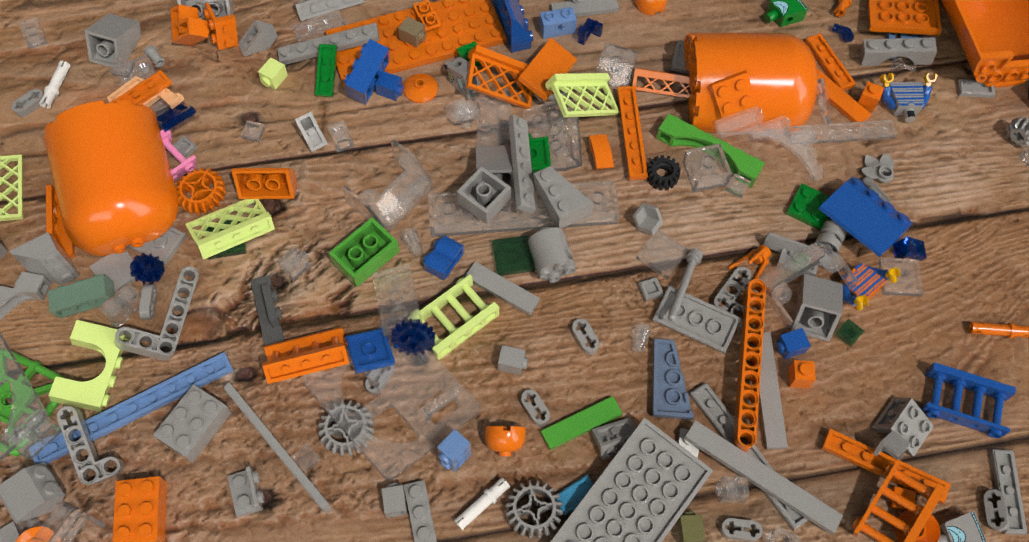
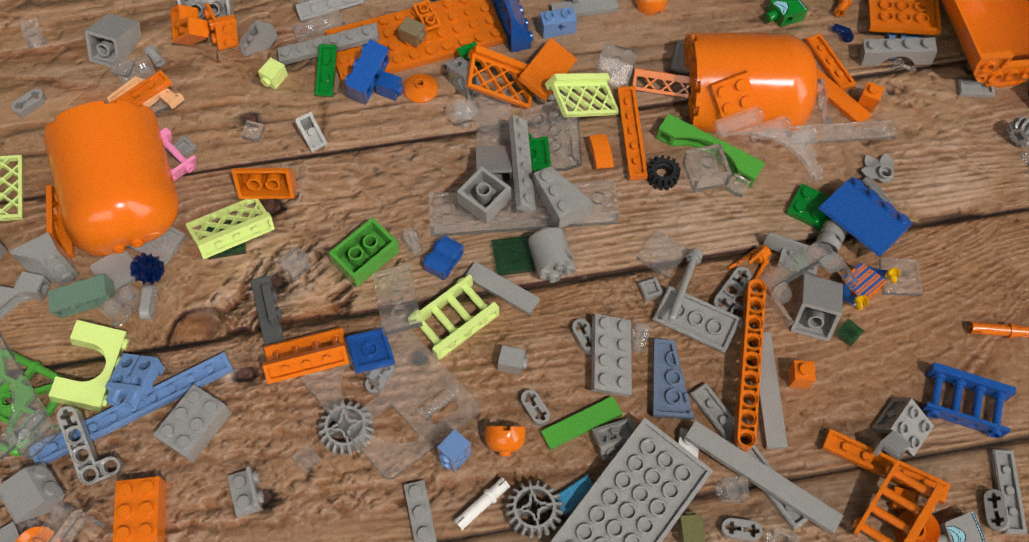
(52, 90): white pin -> none
(133, 379): none -> medium blue hips
(171, 321): light grey beam -> none
(175, 116): clear blue tile -> none
(202, 196): orange gear -> none
(278, 449): light grey tile -> none
(340, 136): clear brick -> none
(394, 500): light grey brick -> none
(399, 196): clear windscreen -> none
(413, 337): clear blue gear -> none
(589, 27): clear blue bracket -> none
(611, 355): none -> light grey plate
(648, 218): light grey panel -> none
(792, 343): blue brick -> none
(906, 97): torso -> none
(910, 248): clear blue bracket -> none

